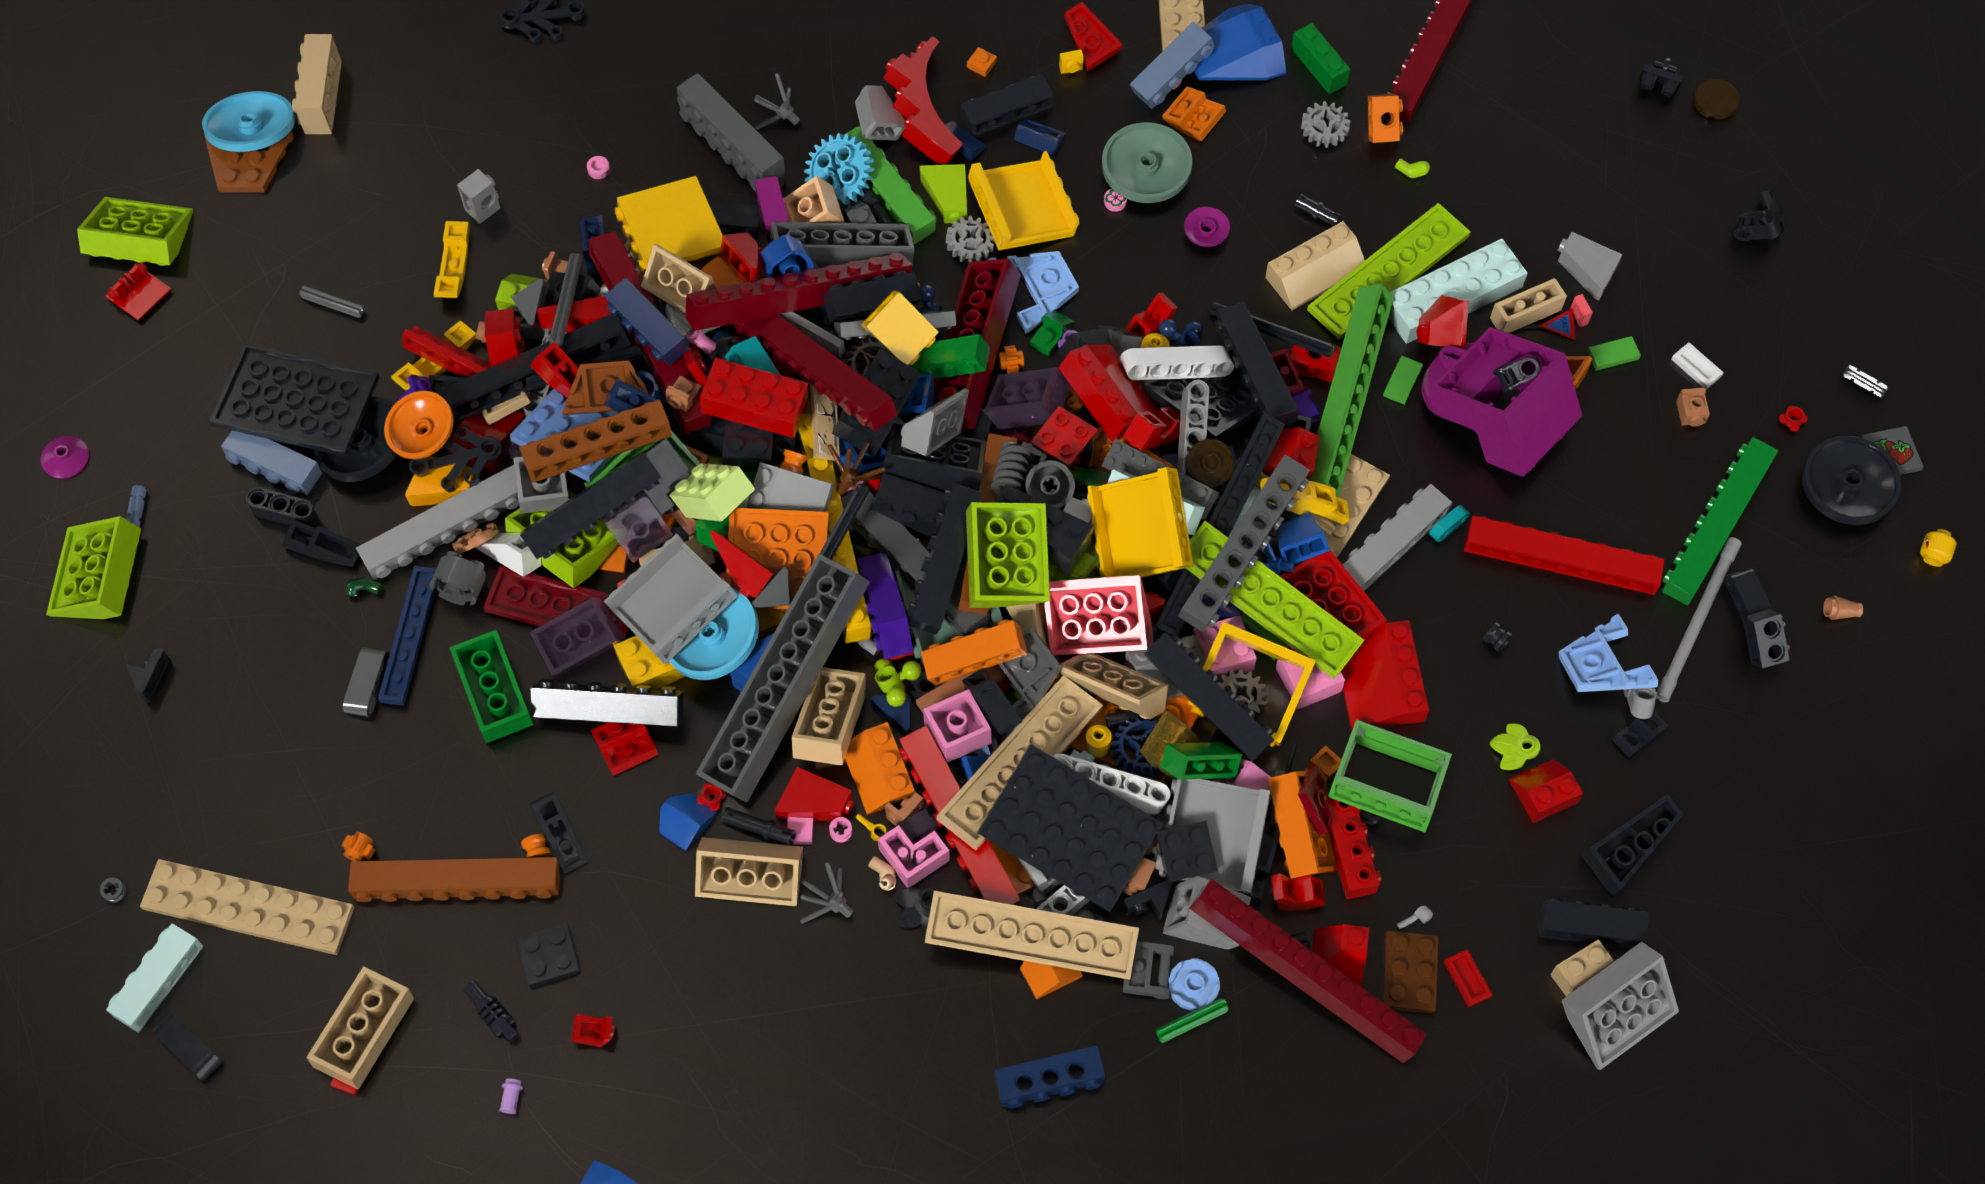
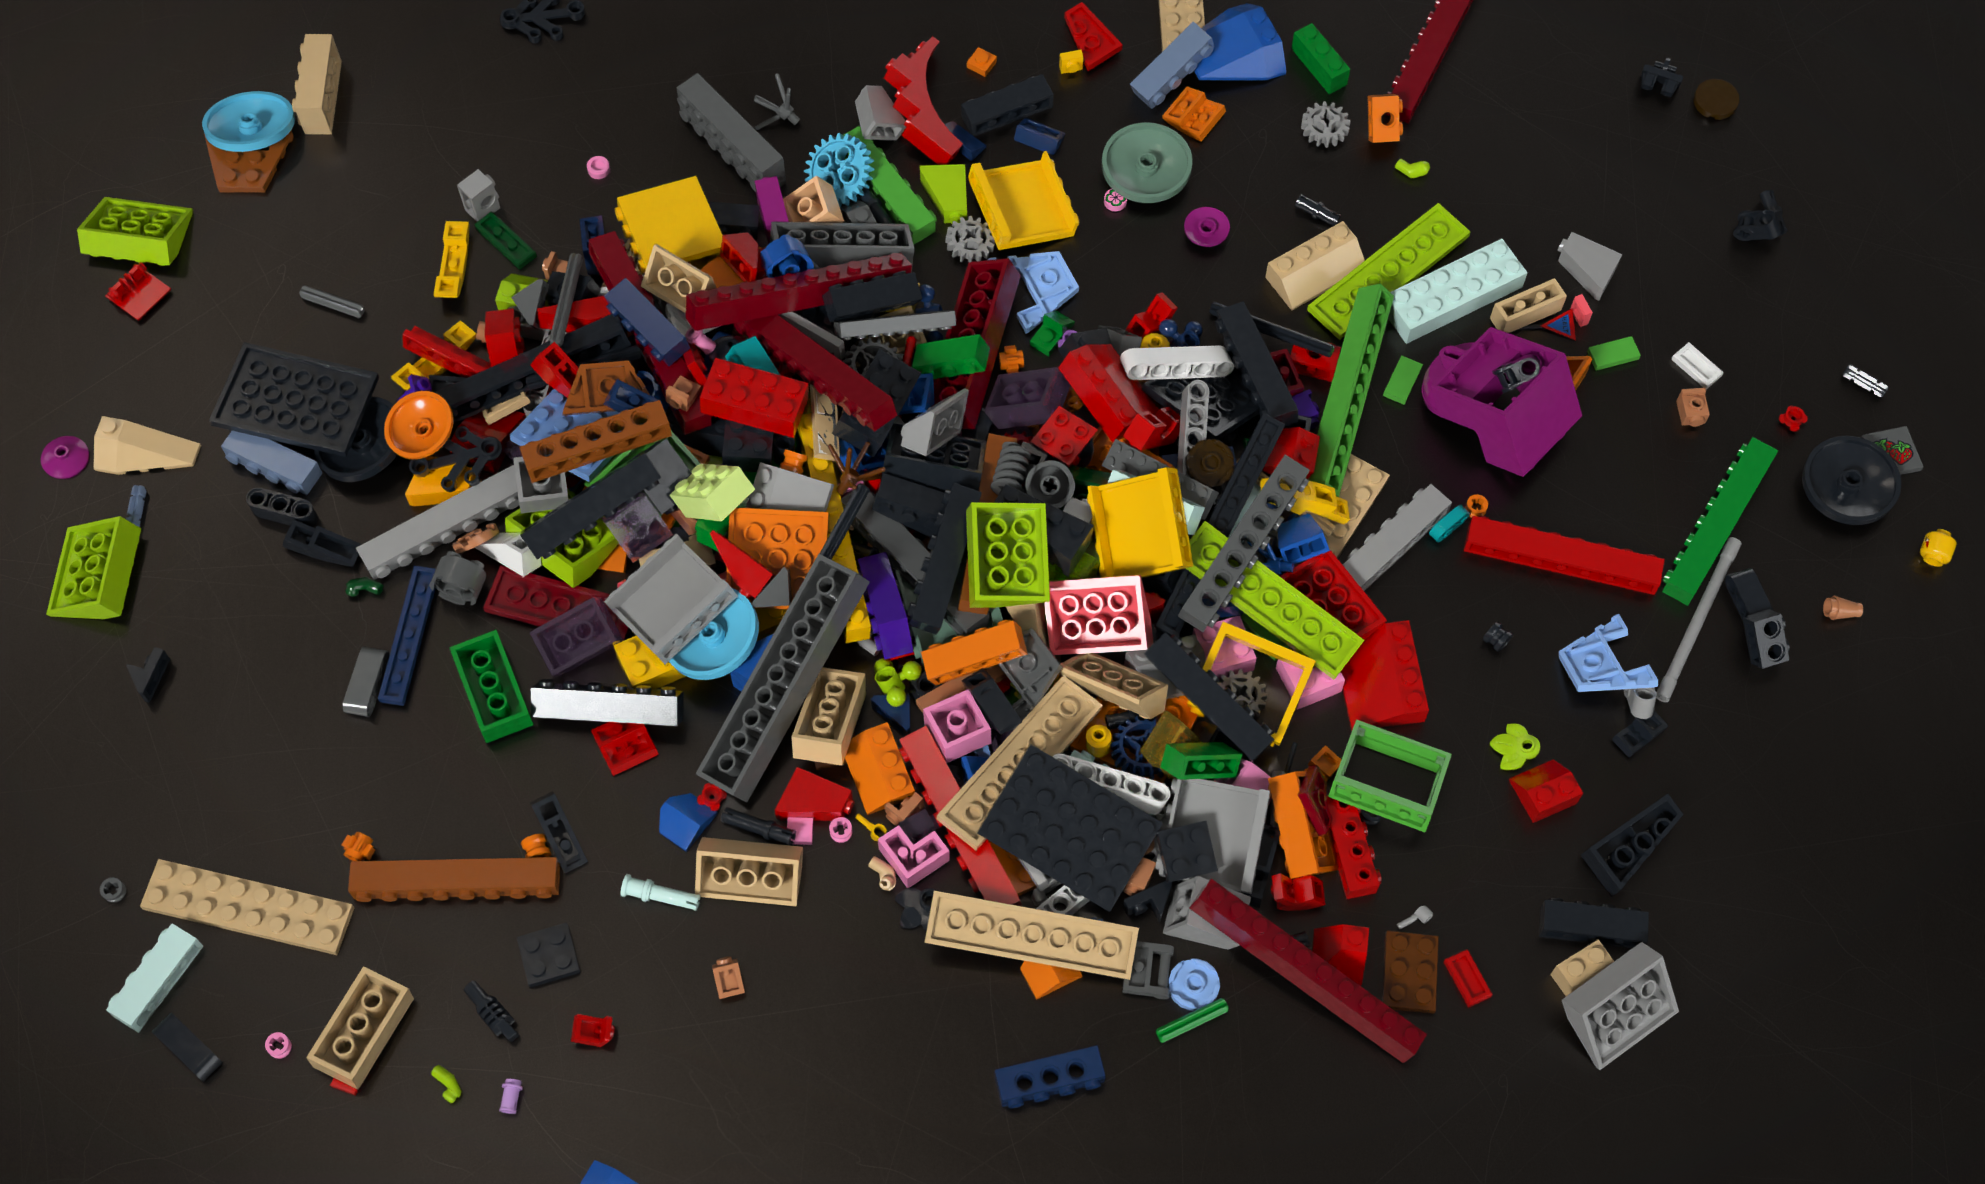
(132, 447): none -> tan wedge
(279, 1037): none -> bright pink bush
(448, 1079): none -> lime arm
(505, 240): none -> dark green tile
(648, 890): none -> light aqua pin
(727, 977): none -> nougat bracket
(834, 902): dark grey plant -> none
(900, 328): yellow panel -> none
(1444, 323): red slope -> none
(1477, 499): none -> orange bush

